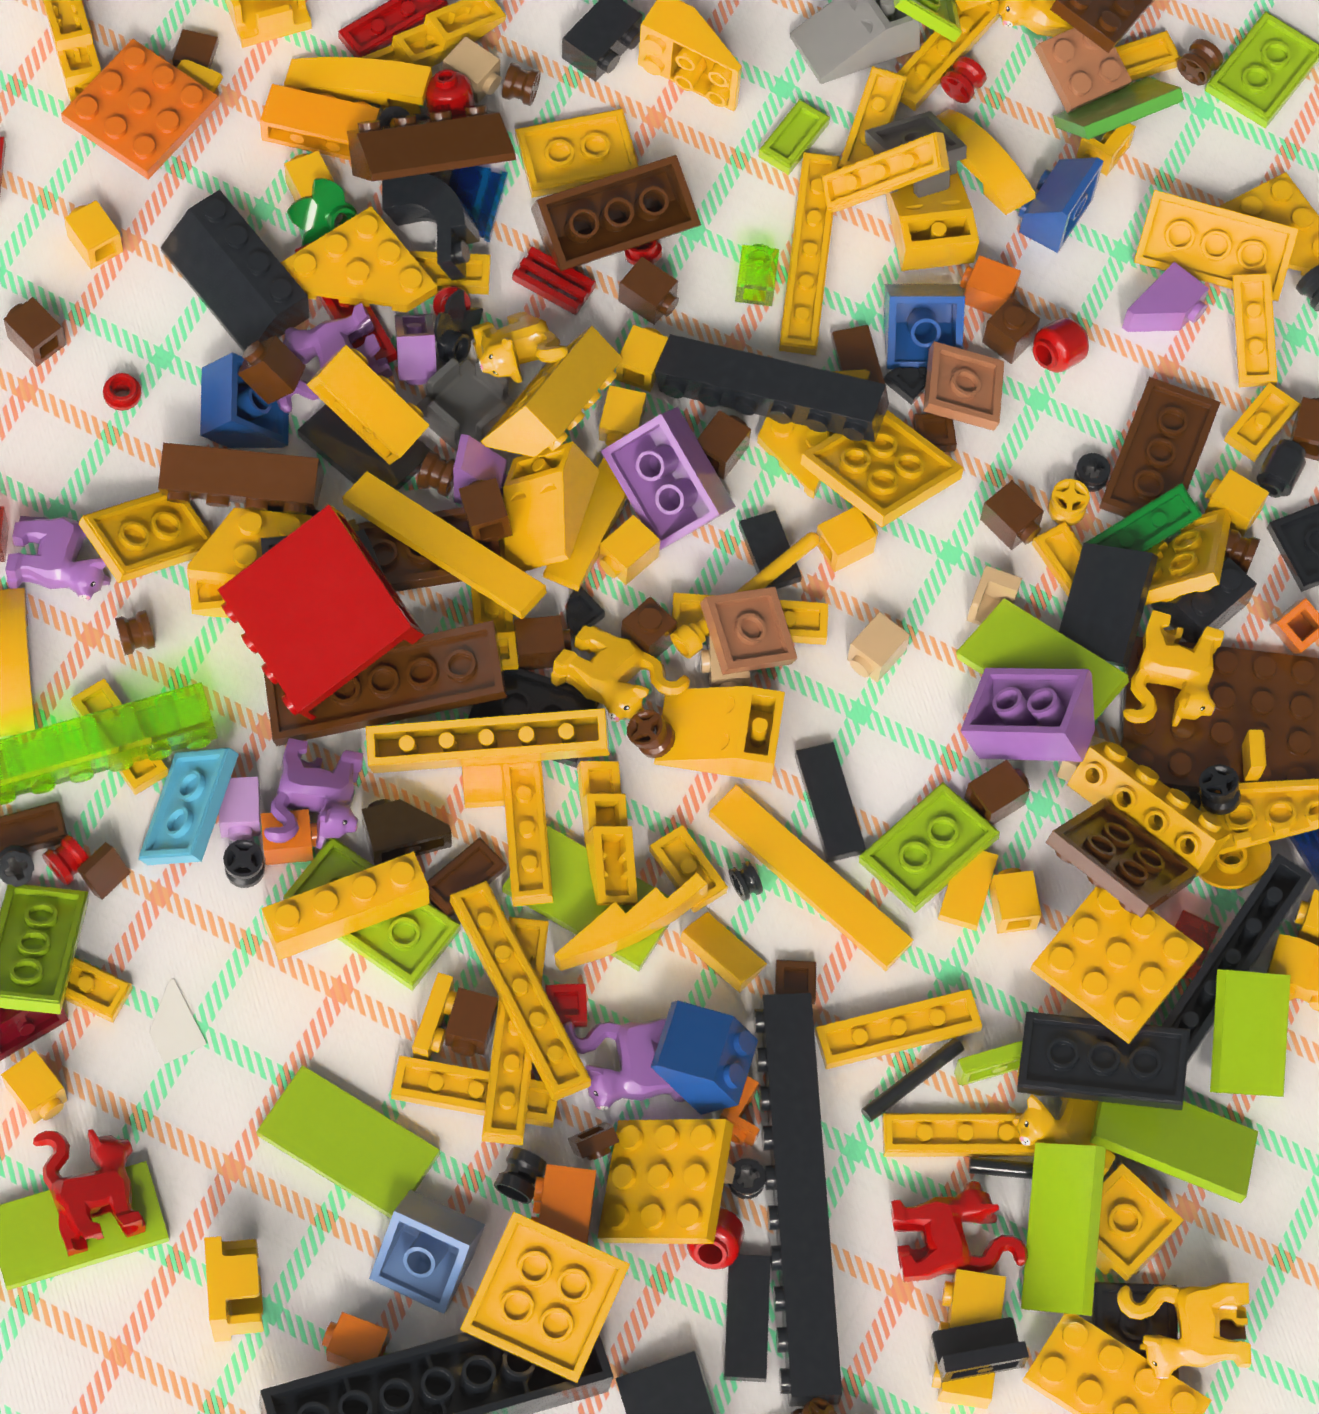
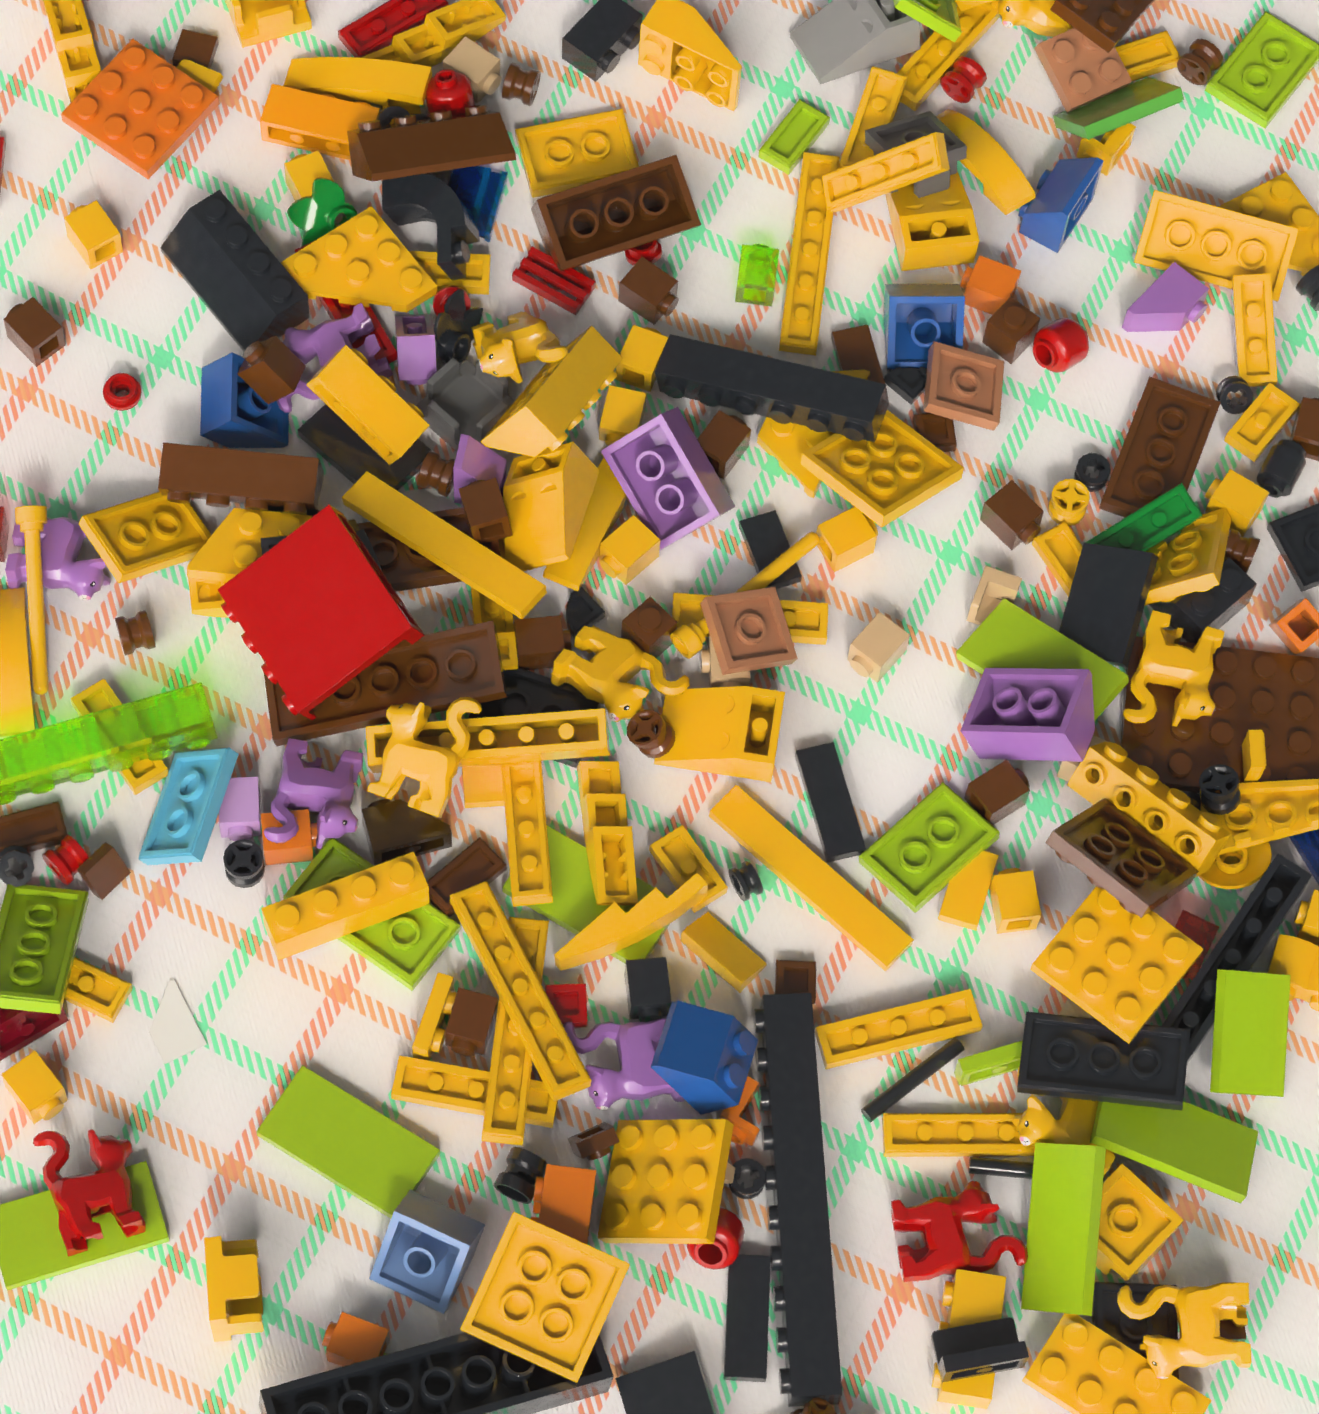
(31, 524): none -> yellow piece
(424, 762): none -> yellow animal
(647, 988): none -> black brick
(1233, 384): none -> black bush

